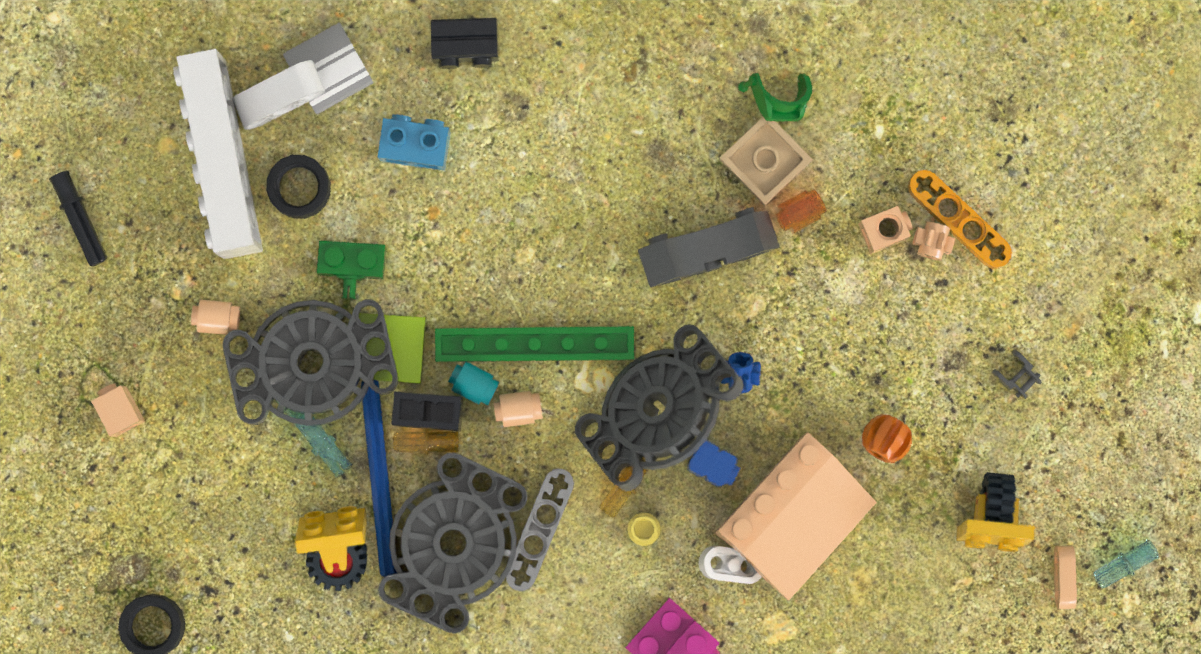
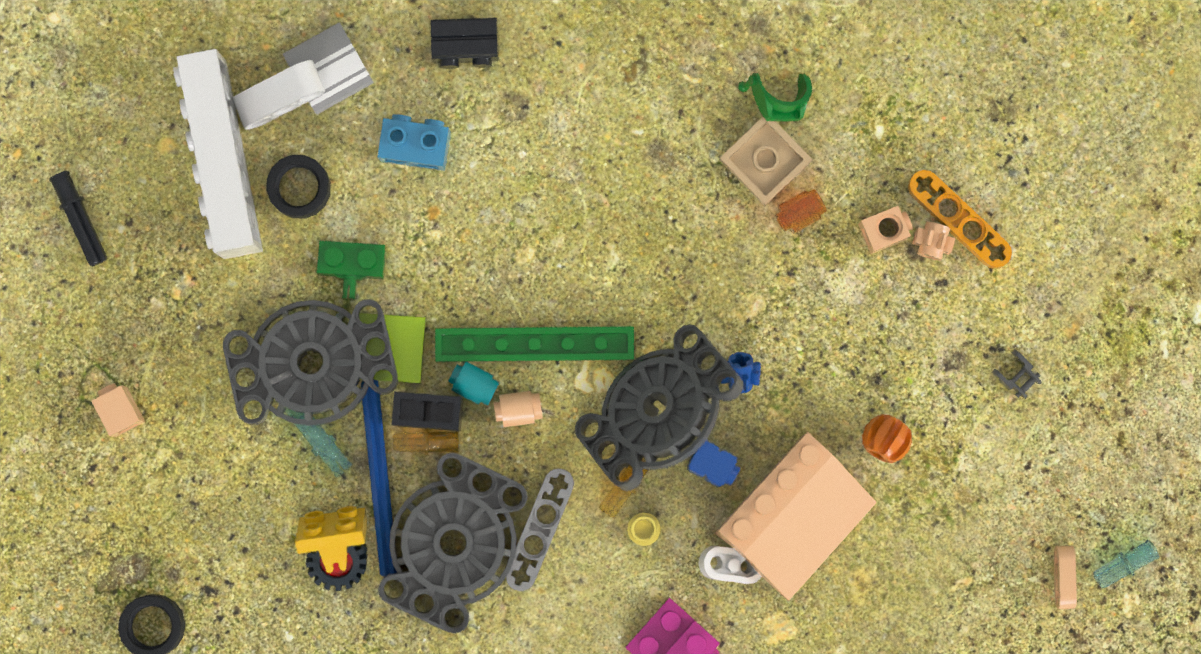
(215, 317): light nougat brick -> none
(703, 250): dark grey brick -> none
(996, 517): yellow plate -> none

